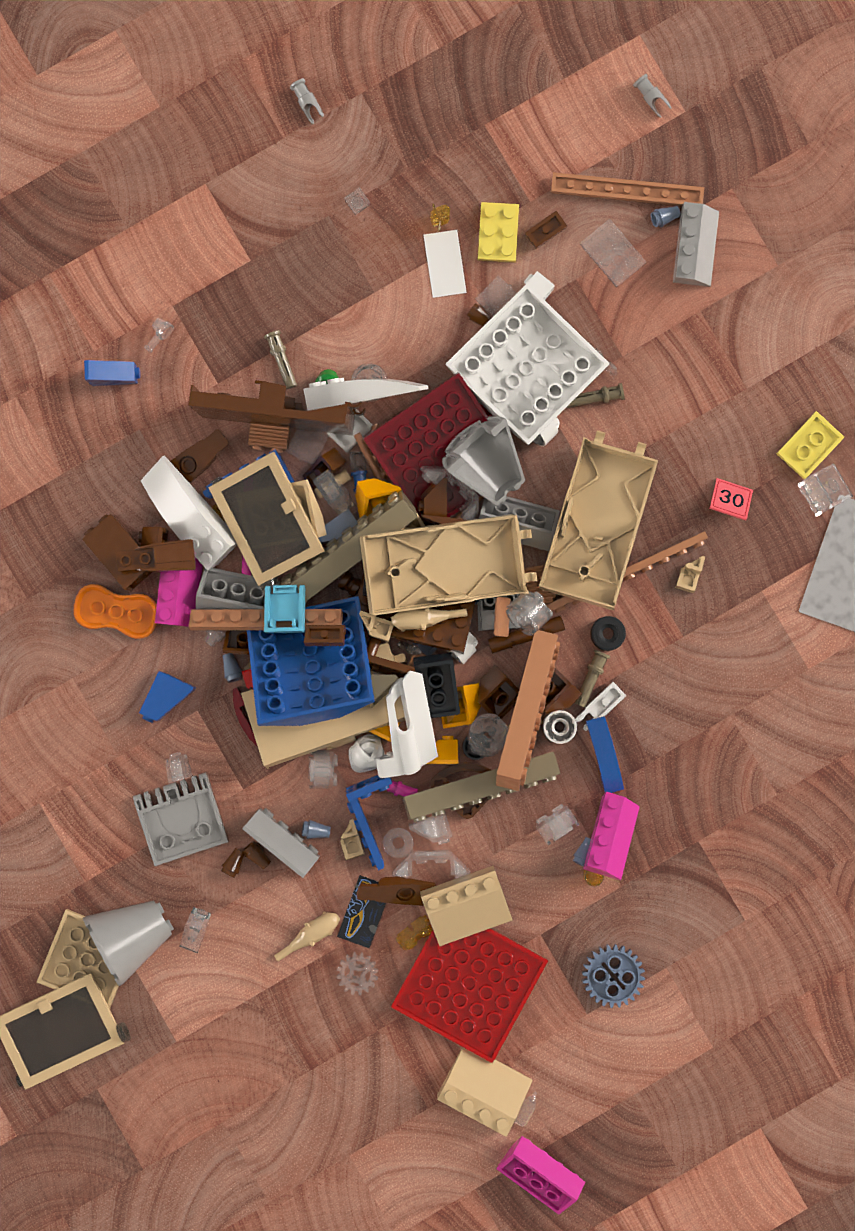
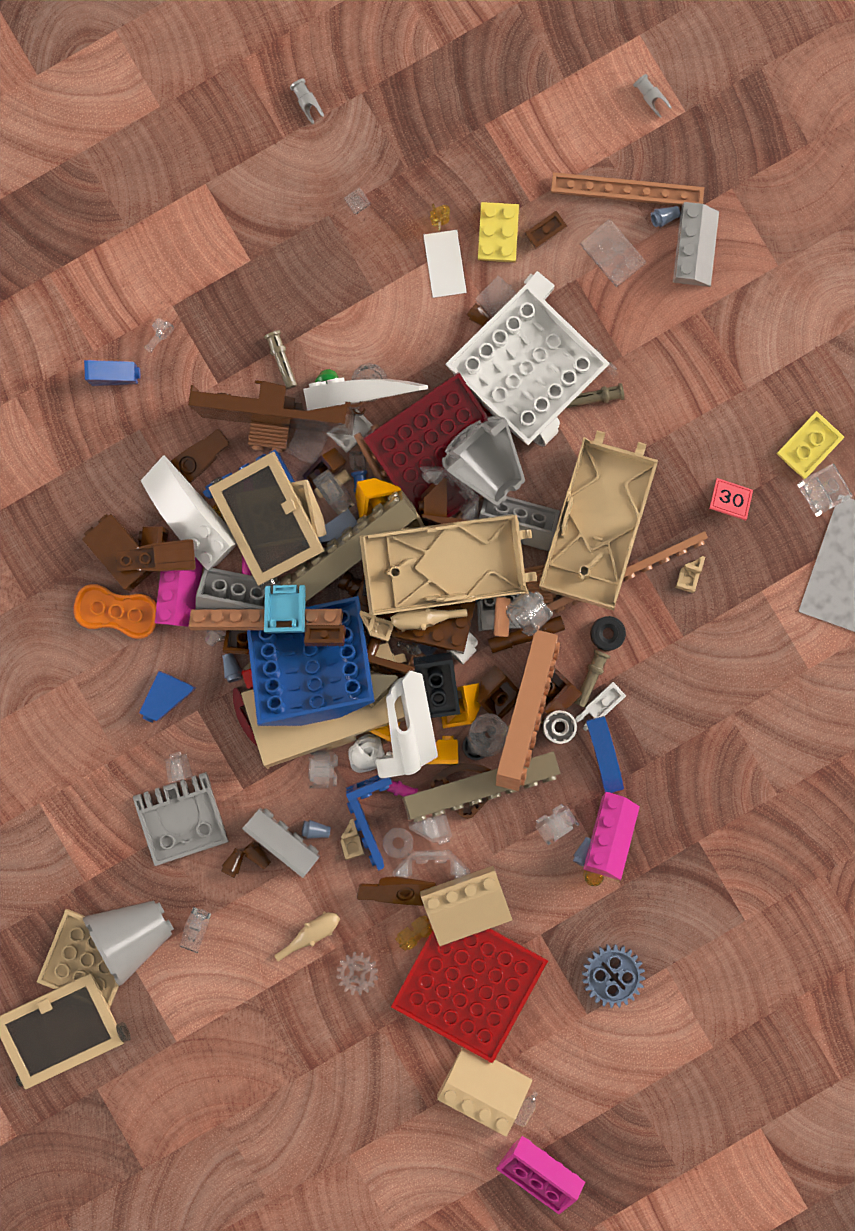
(361, 917): black sticker -> none

